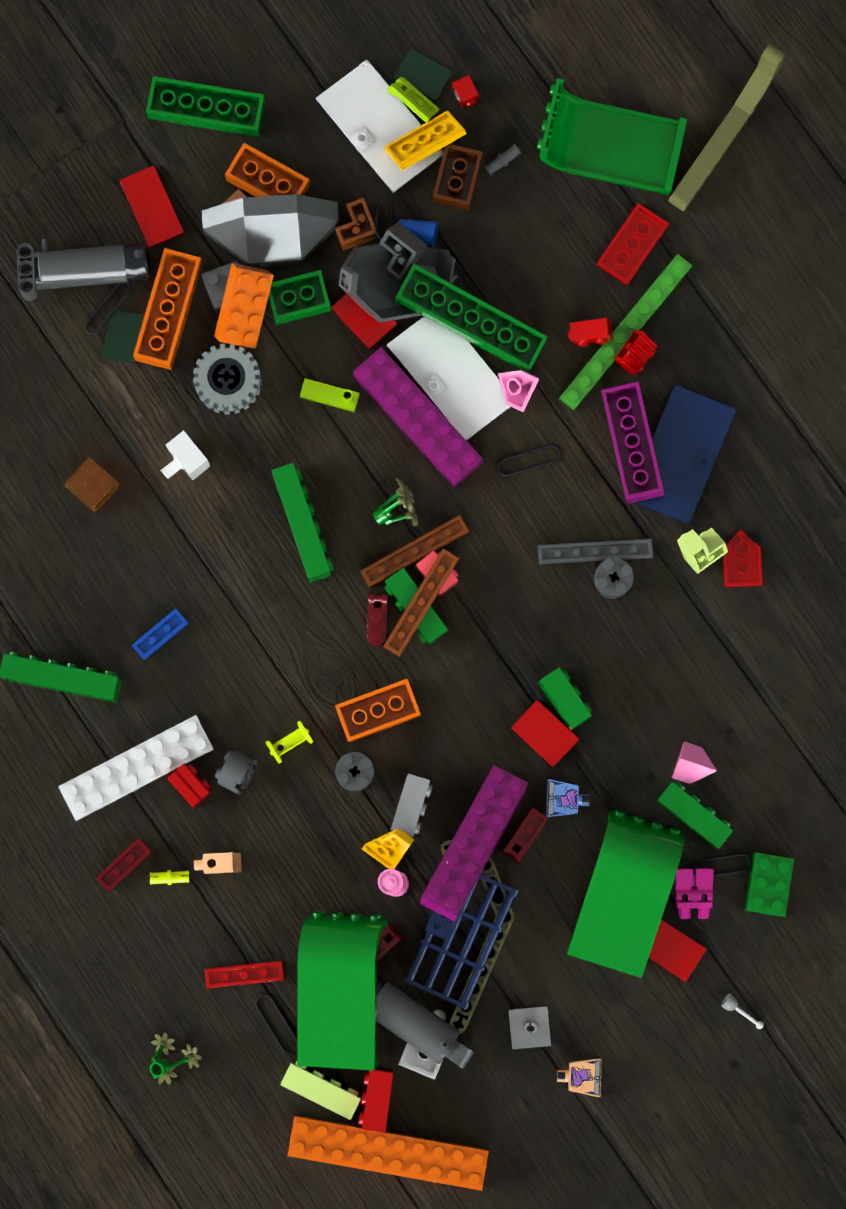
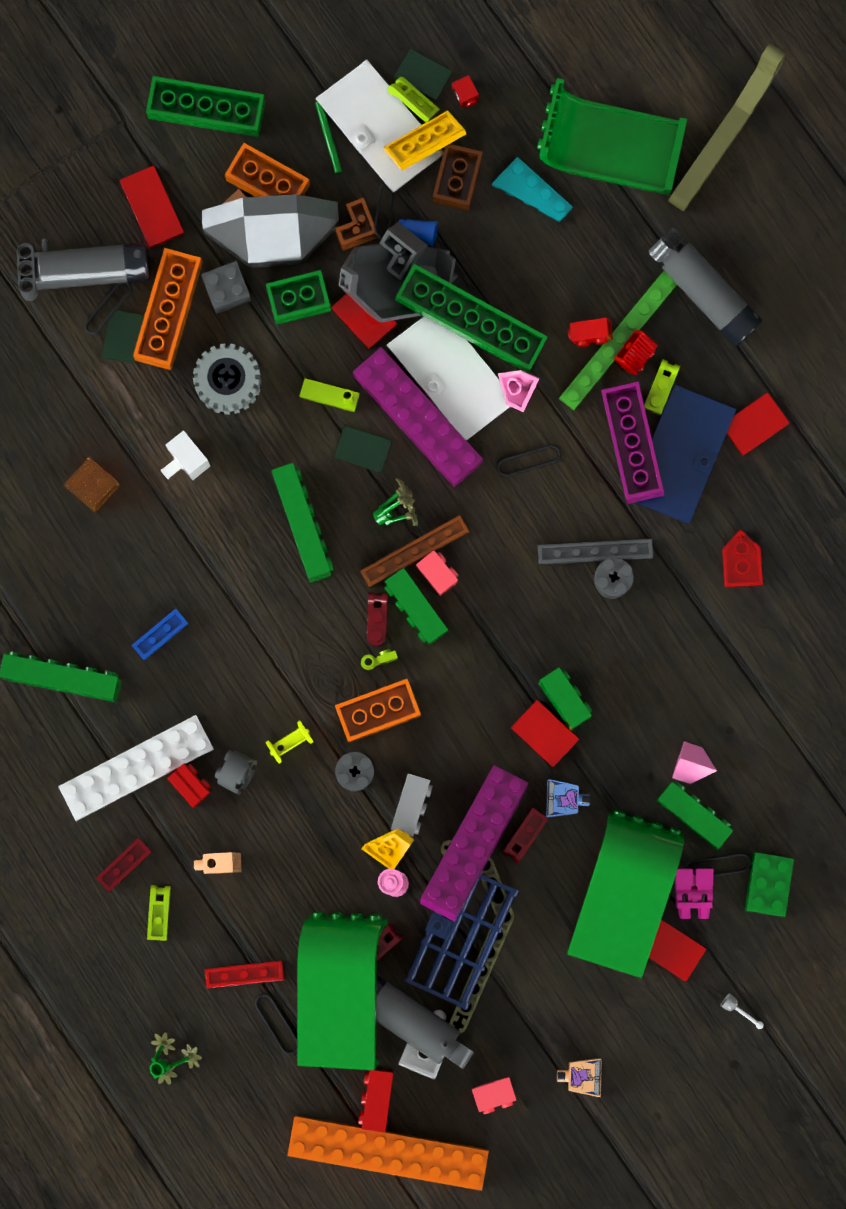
(158, 913): none -> lime plate
(169, 877): neon yellow pin -> none
(243, 305): orange brick -> none
(321, 1091): yellowish green brick -> none
(328, 138): none -> green bar
(362, 449): none -> clear green piece
(385, 657): none -> lime plate
(421, 602): dark orange tile -> none
(493, 1095): none -> coral brick
(502, 160): dark grey pin -> none
(527, 186): none -> teal wing
(529, 1027): light grey tile -> none
(632, 244): red tile -> none
(661, 388): none -> lime plate
(702, 549): yellowish green brick -> none
(705, 287): none -> dark grey piece
(756, 424): none -> red tile

